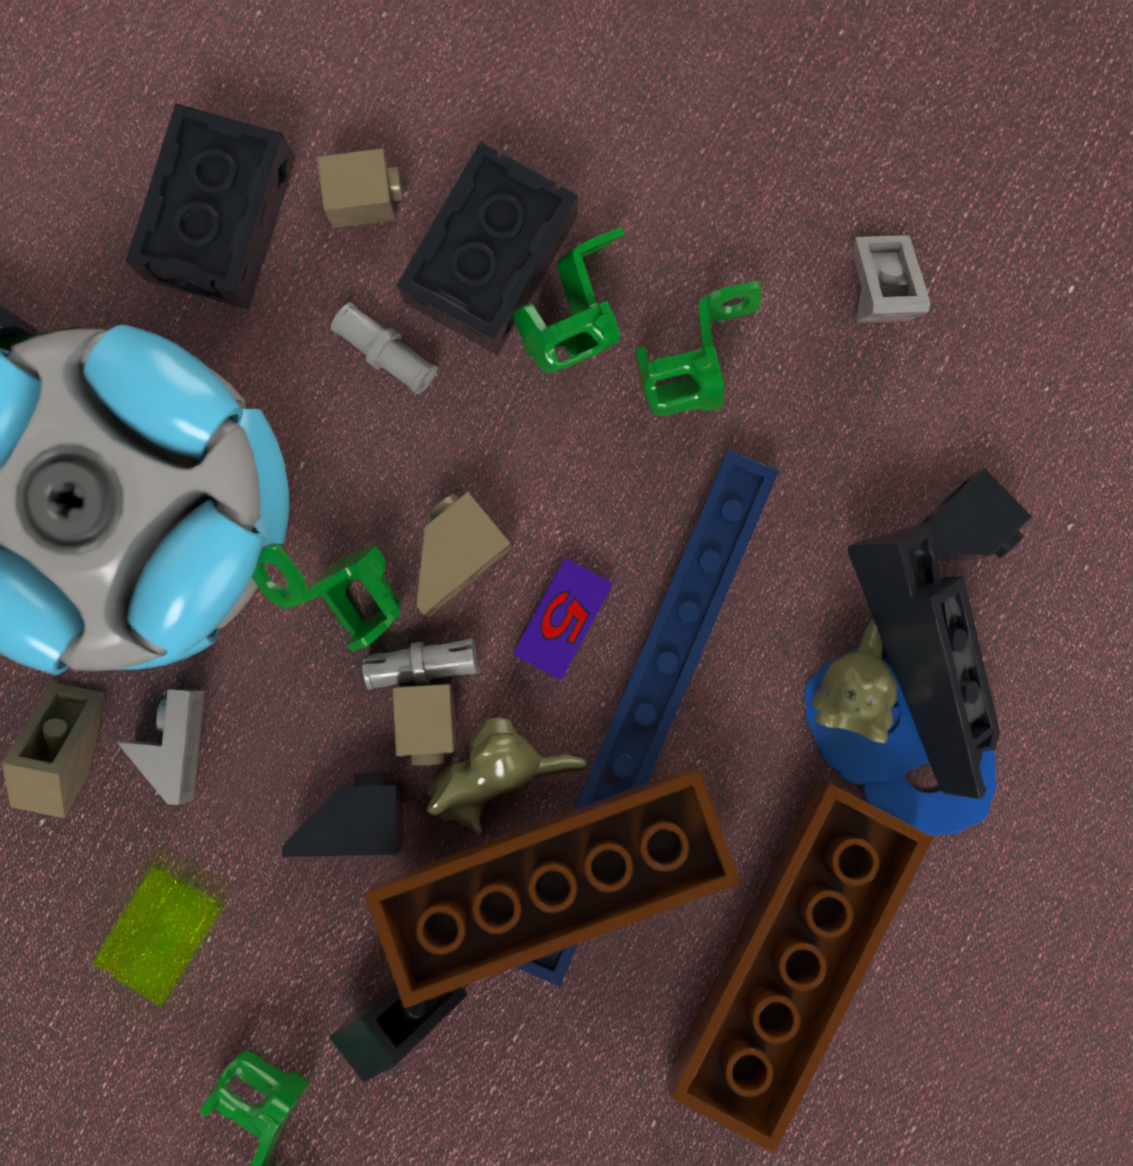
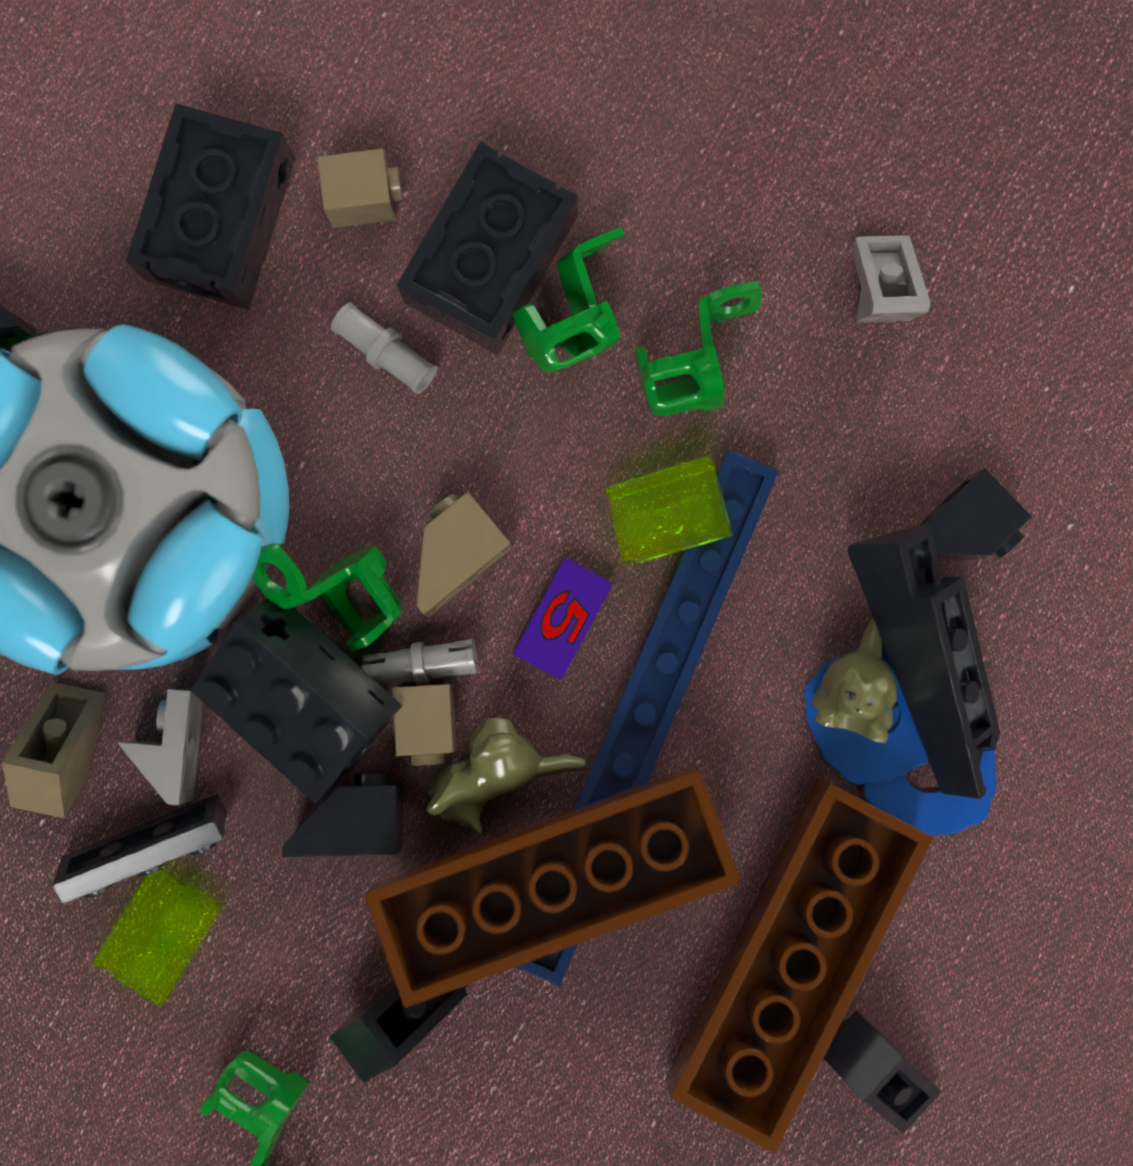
(140, 849): none -> black plate
(295, 697): none -> black piece
(668, 511): none -> clear neon green plate
(879, 1072): none -> black slope

